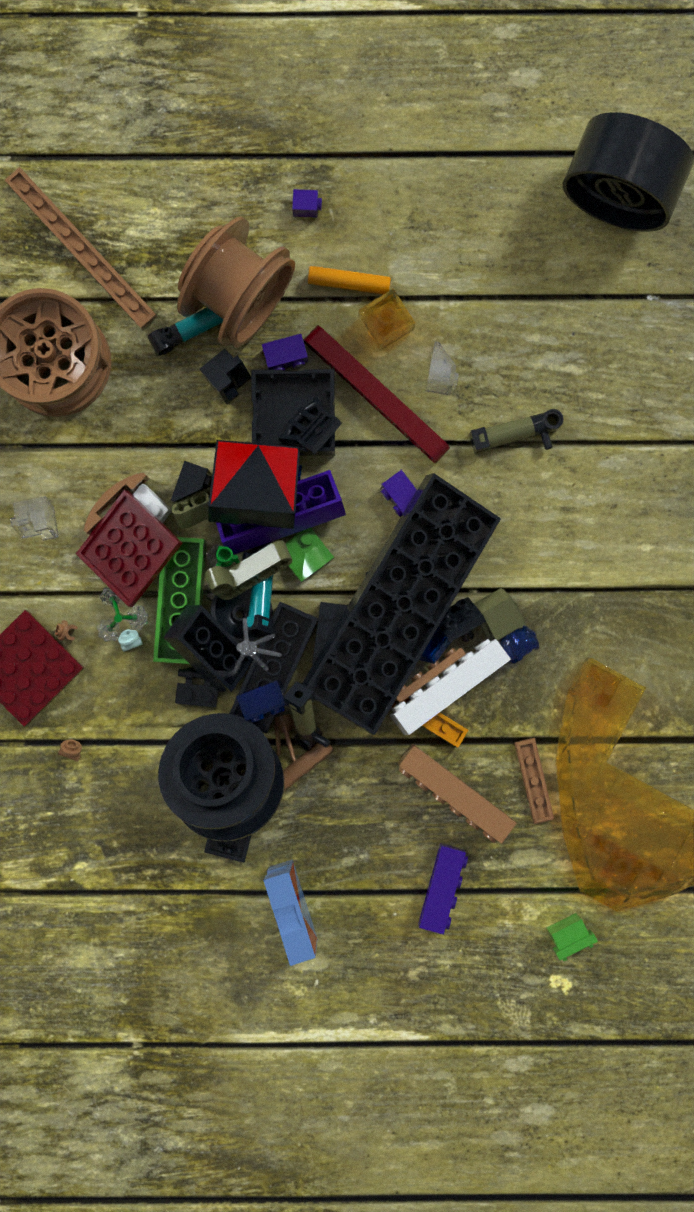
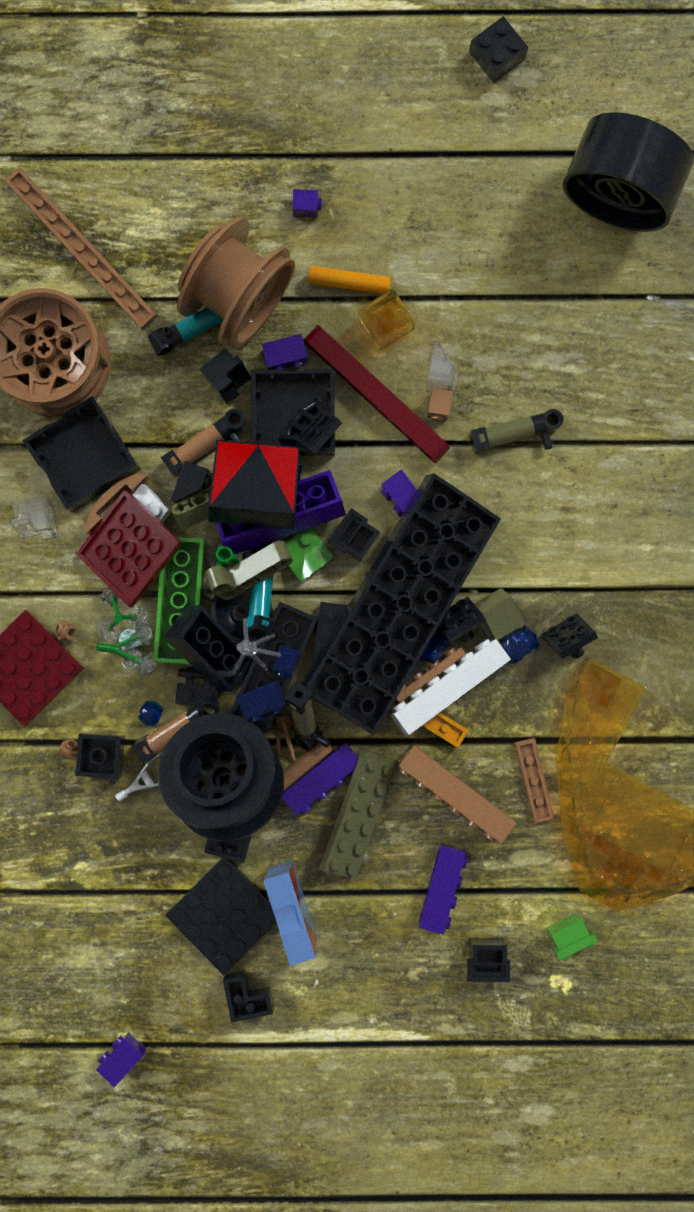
(81, 454): none -> black tile
(100, 755): none -> black brick
(121, 1059): none -> dark purple brick
(132, 659): none -> clear plant
(136, 785): none -> white piece
(150, 713): none -> clear blue piece
(151, 744): none -> piece
(205, 441): none -> piece
(223, 915): none -> black plate
(245, 1003): none -> black brick
(287, 662): none -> clear blue brick
(320, 779): none -> dark purple brick
(354, 535): none -> black plate
(358, 814): none -> olive plate
(439, 404): none -> medium nougat brick
(488, 960): none -> black plate
(498, 49): none -> black brick
(570, 637): none -> black plate

